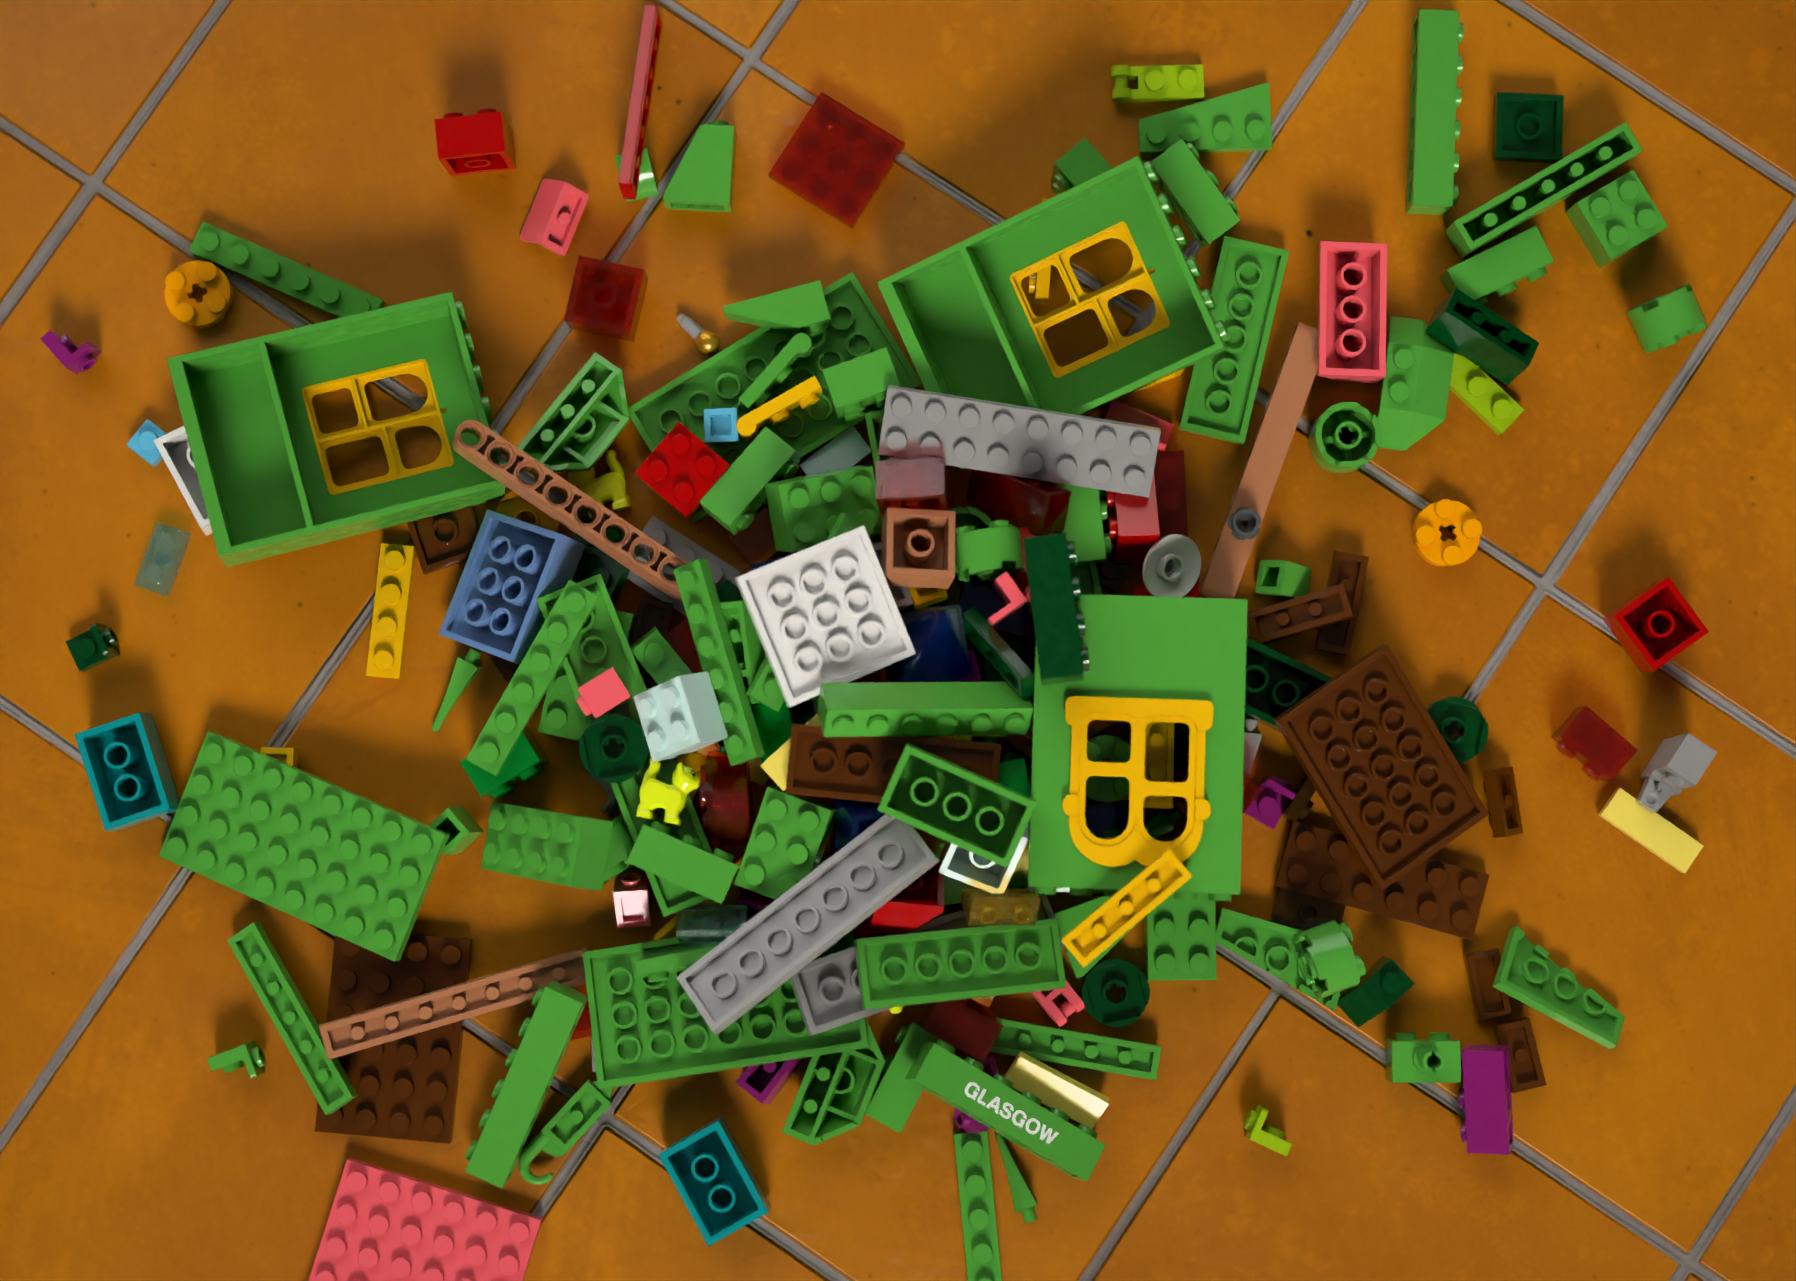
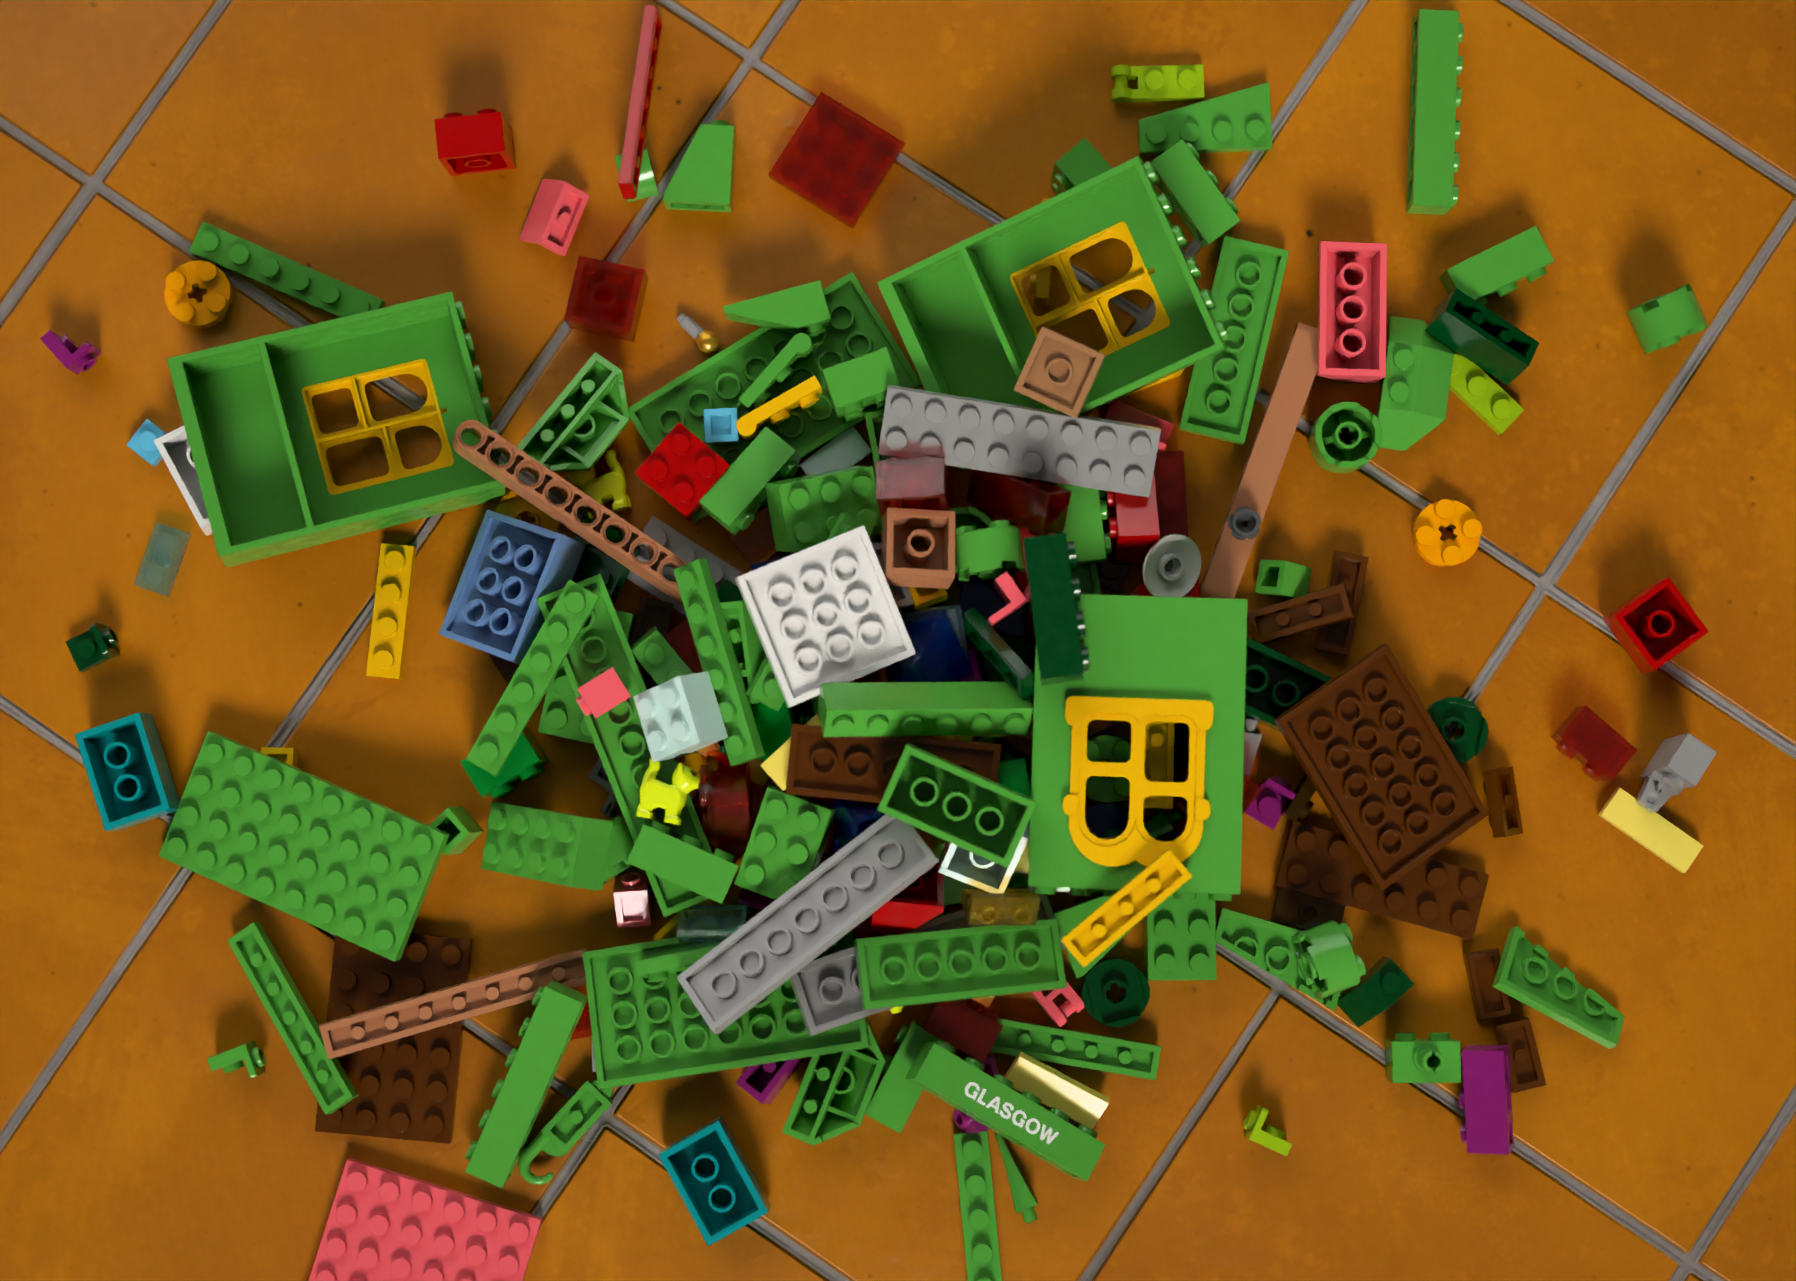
(444, 538): reddish brown tile -> none
(463, 674): bright green piece -> none
(597, 737): dark green plate -> none
(1059, 372): none -> medium nougat plate
(1527, 127): dark green plate -> none
(1543, 190): bright green brick -> none
(1616, 218): bright green brick -> none

